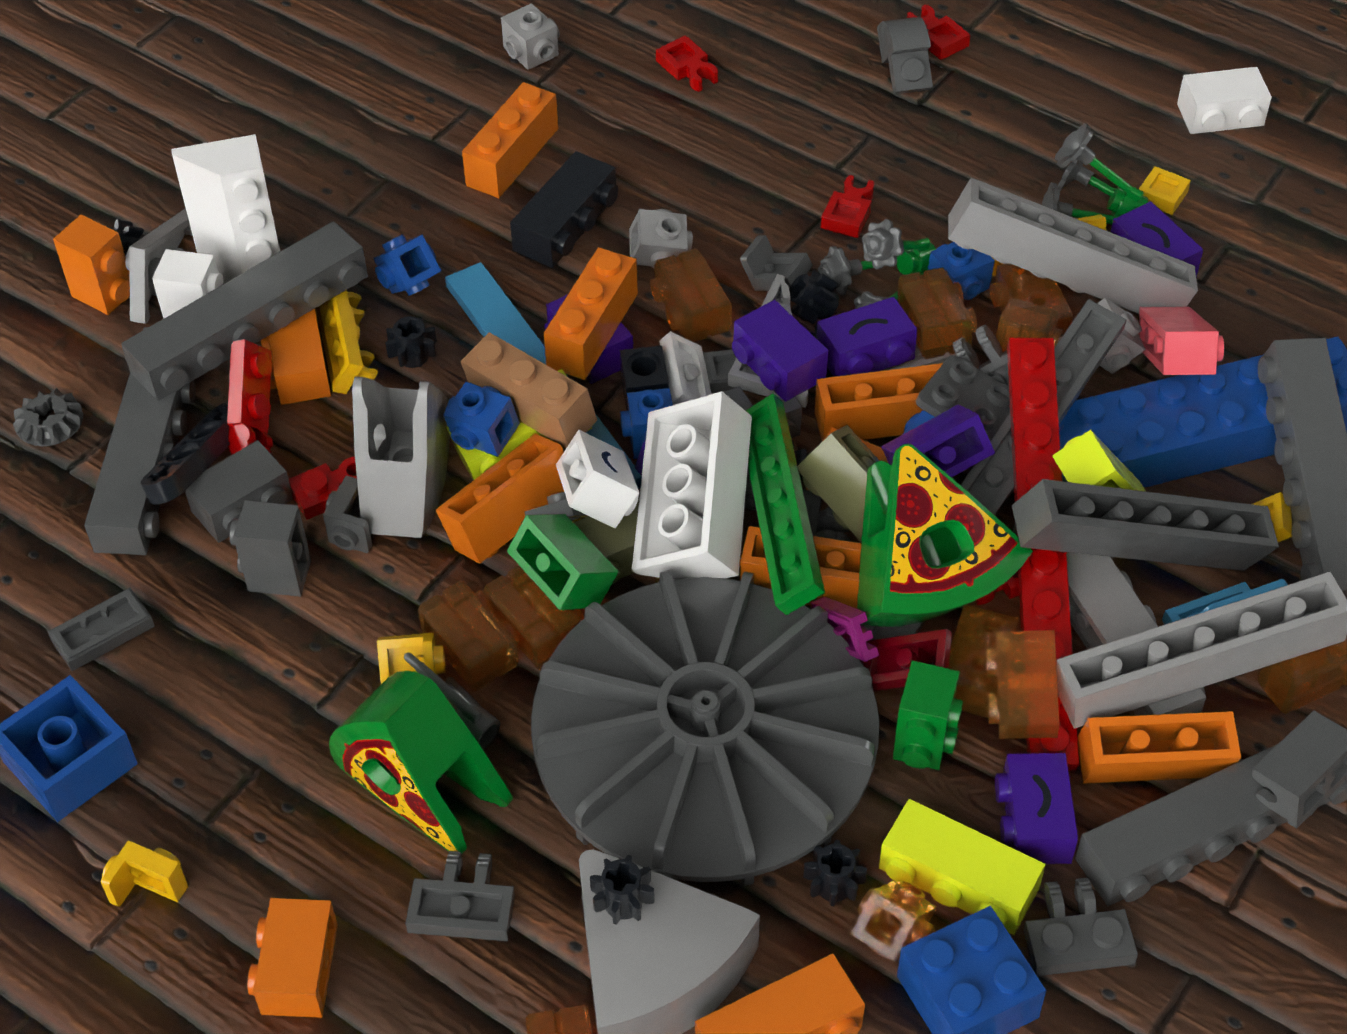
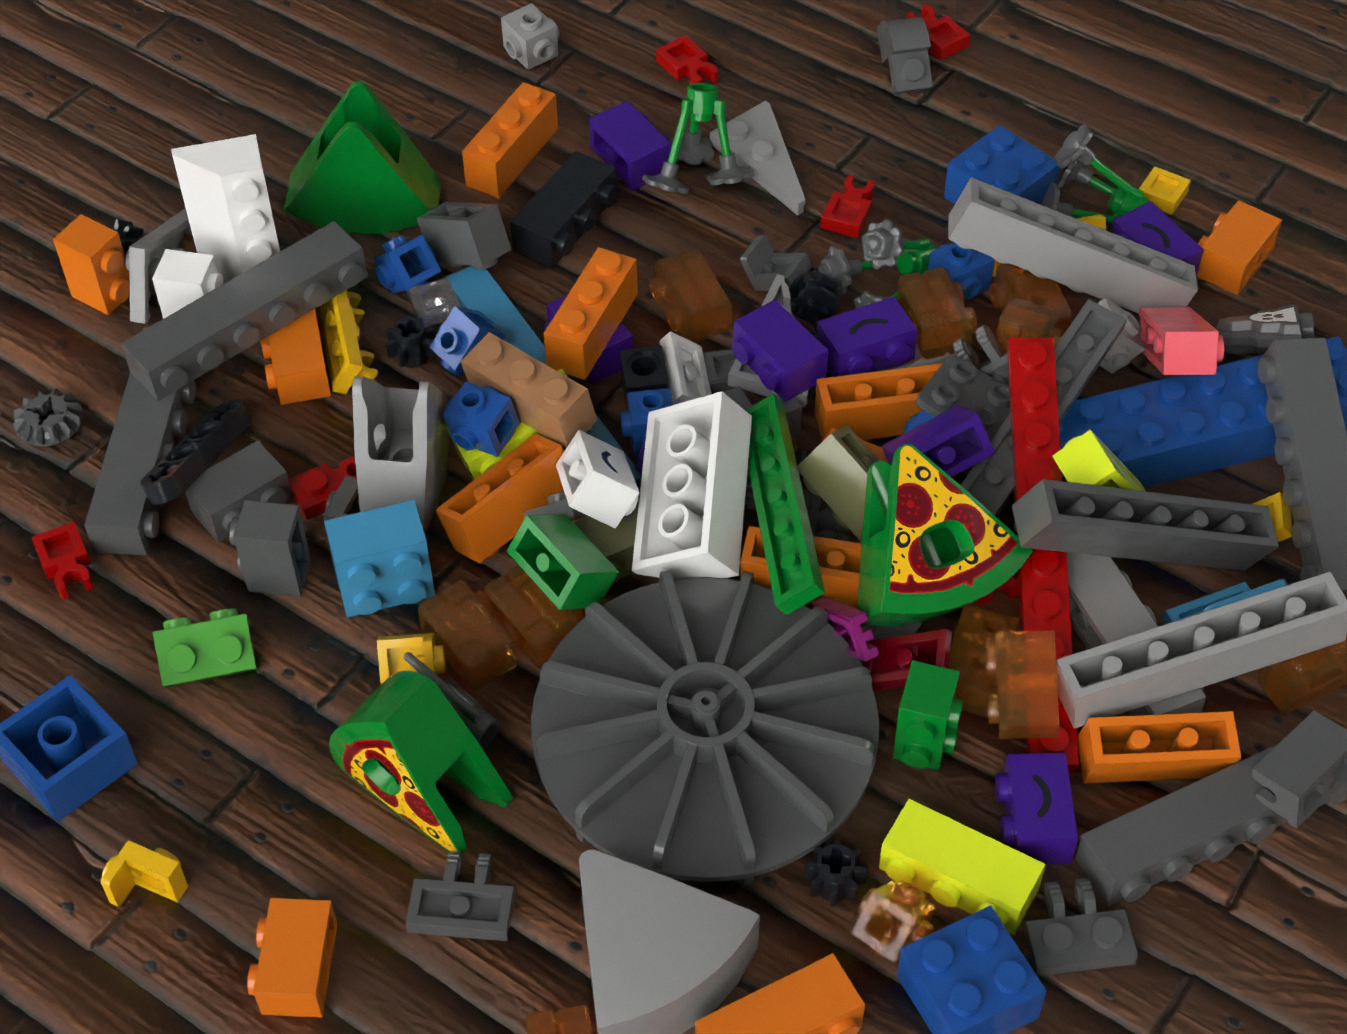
(63, 557): none -> red plate
(101, 629): dark grey plate -> none
(205, 648): none -> bright green bracket
(249, 395): red hinge -> none
(362, 171): none -> green piece
(380, 558): none -> dark azure brick
(433, 301): none -> clear plate
(459, 335): none -> blue brick
(465, 234): none -> dark grey brick
(608, 886): black gear -> none
(628, 143): none -> dark purple brick
(658, 236): light grey brick -> none
(699, 106): none -> plant
(760, 145): none -> light grey wing
(1005, 163): none -> blue brick
(1224, 100): white brick -> none
(1237, 246): none -> orange brick
(1258, 331): none -> dark grey rock

